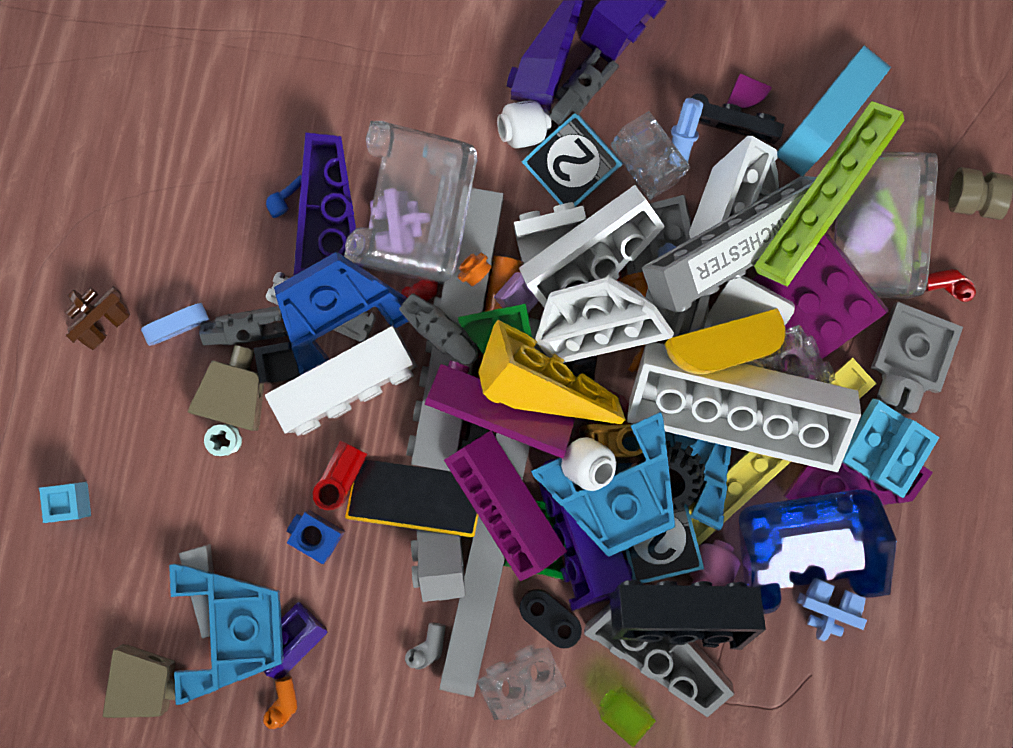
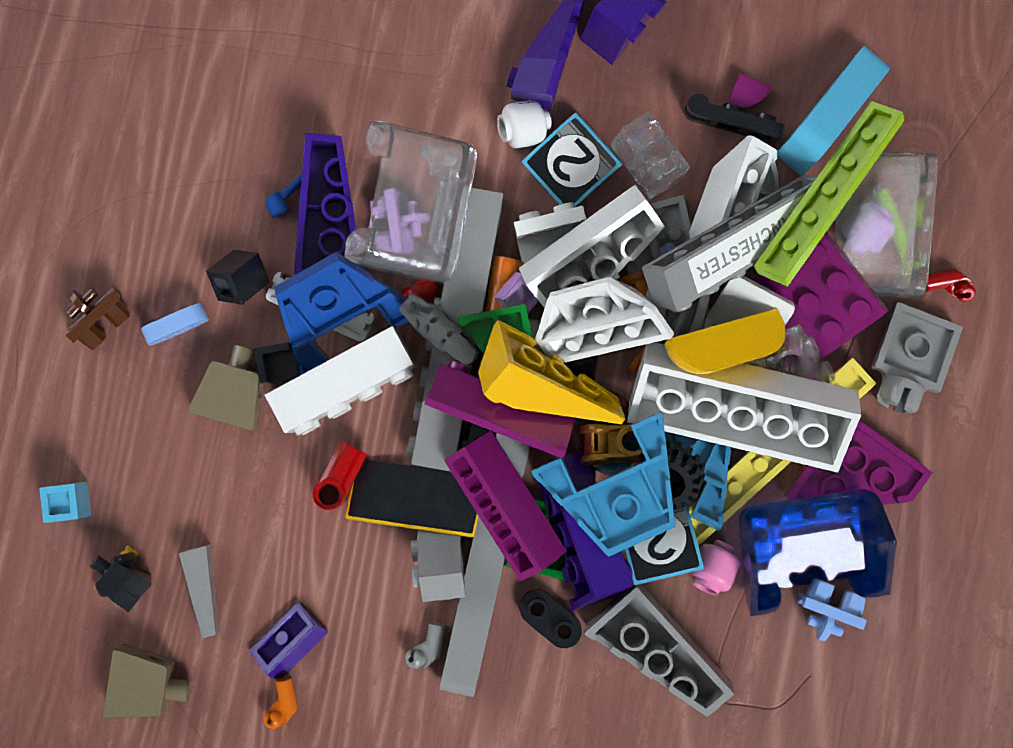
(121, 578): none -> black piece
(213, 445): light aqua bush -> none
(237, 276): none -> black panel
(242, 630): dark azure wing -> none
(243, 327): dark grey hinge -> none
(330, 536): blue brick -> none
(474, 269): orange plate -> none
(523, 689): clear brick -> none
(581, 87): dark grey hinge -> none
(589, 464): white head -> none
(626, 715): clear neon green brick -> none
(685, 131): light blue axle -> none
(687, 613): black wedge -> none
(889, 448): medium azure slope -> none
(975, 192): dark tan wheel -> none

